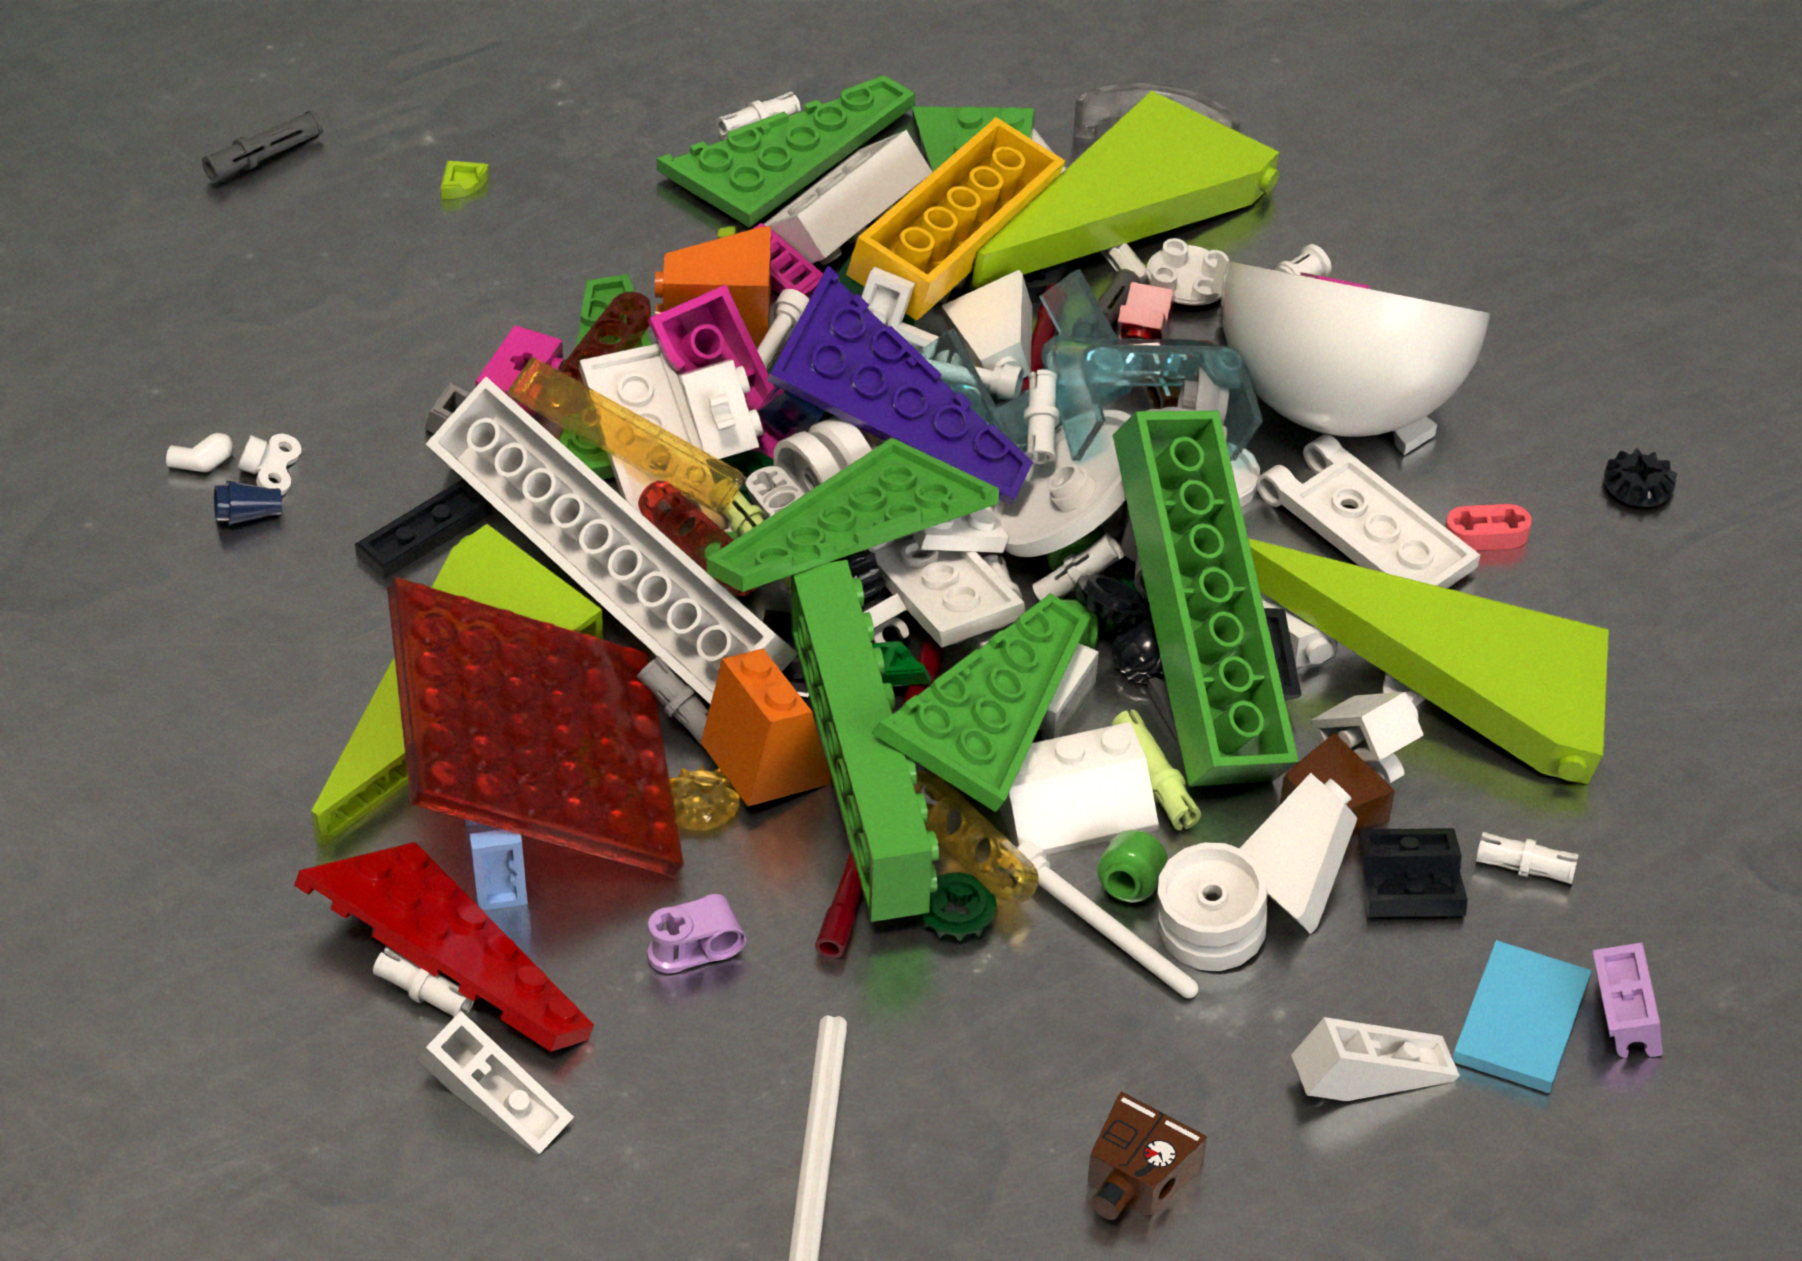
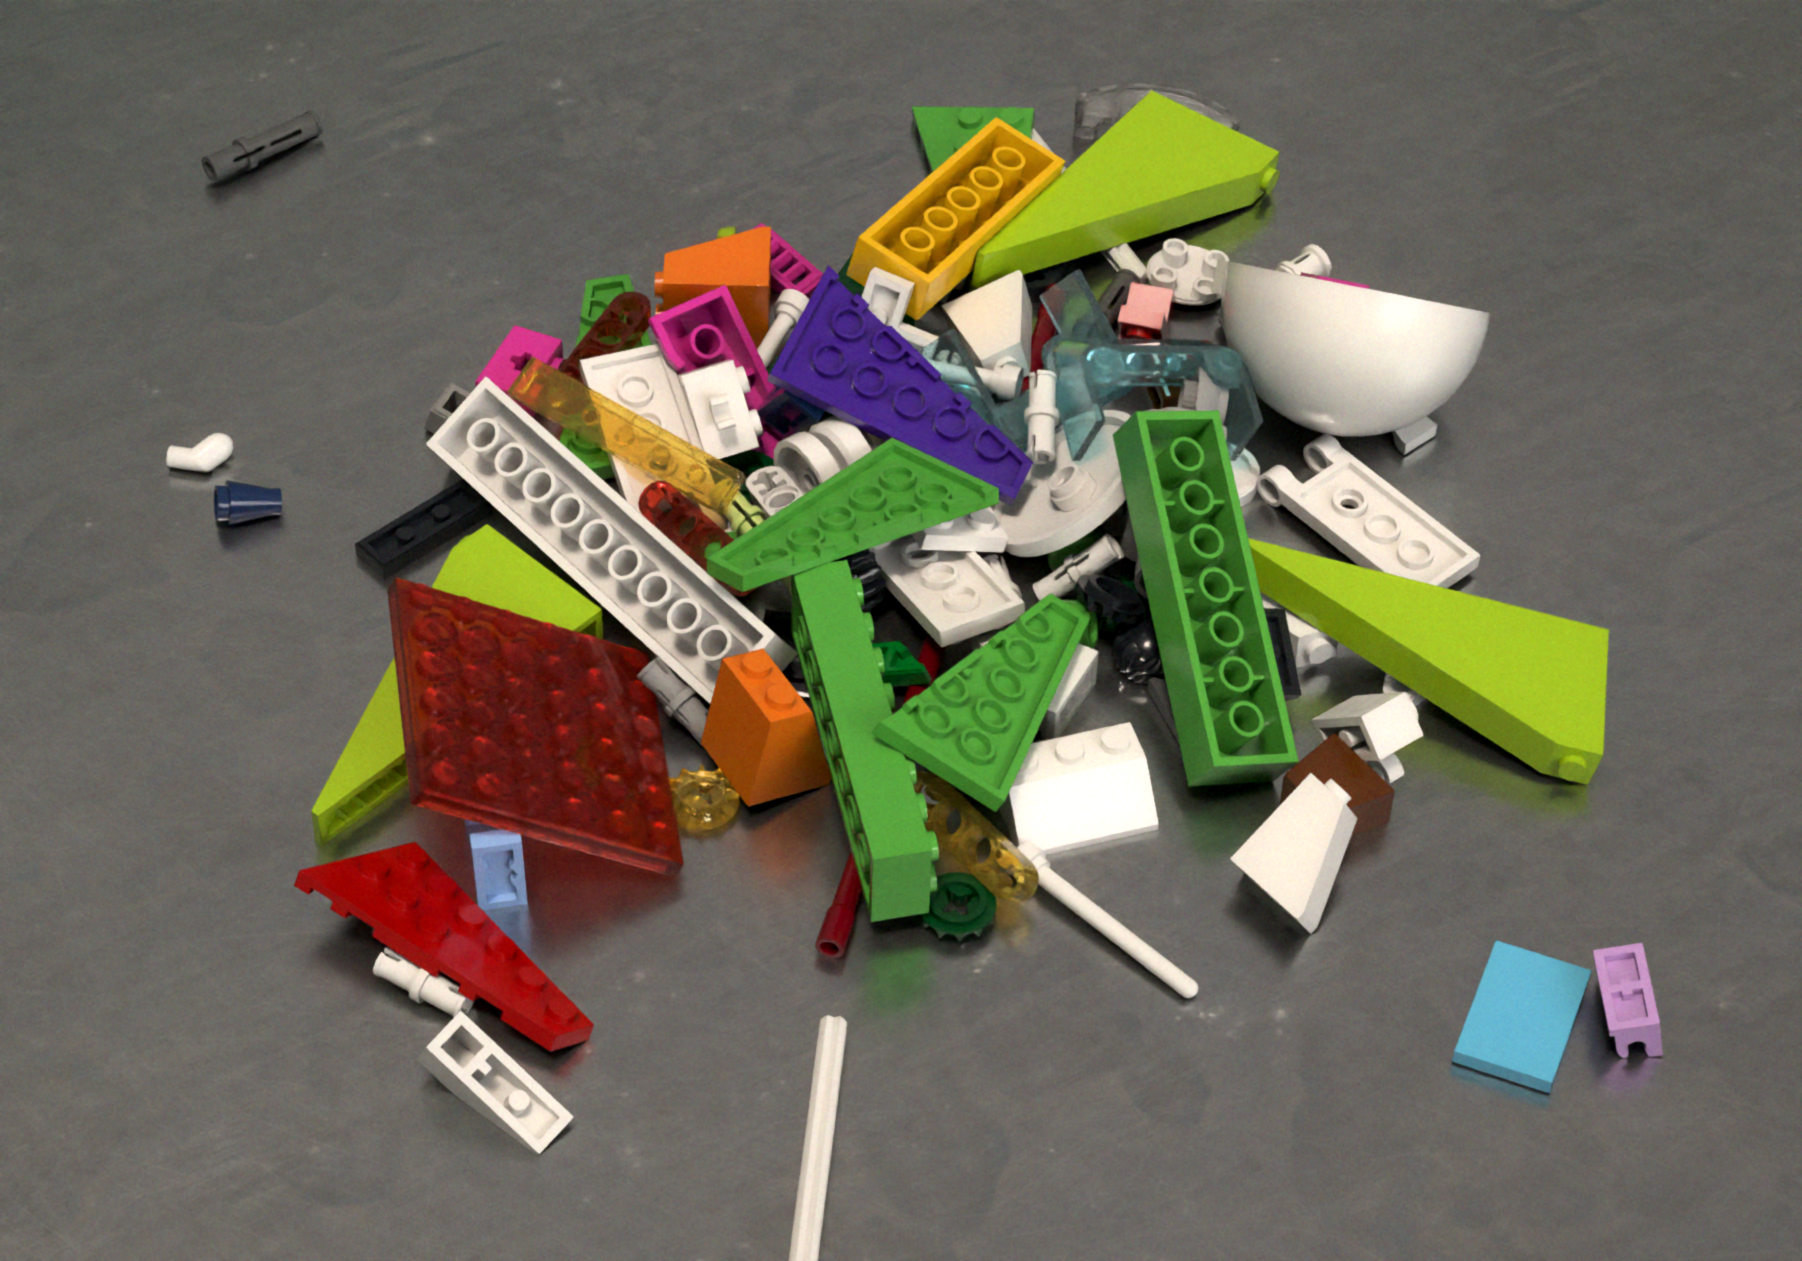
(270, 460): white piece -> none
(463, 179): lime tile -> none
(699, 931): lavender piece -> none
(757, 111): white pin -> none
(783, 153): bright green wing -> none
(850, 198): white slope -> none
(884, 616): white tile -> none
(1132, 866): bright green head -> none
(1141, 1158): reddish brown torso -> none
(1165, 781): yellowish green pin -> none
(1212, 906): white wheel -> none
(1369, 1060): white slope -> none
(1411, 872): black slope -> none
(1489, 526): coral beam -> none
(1527, 857): white pin -> none
(1627, 486): black gear -> none

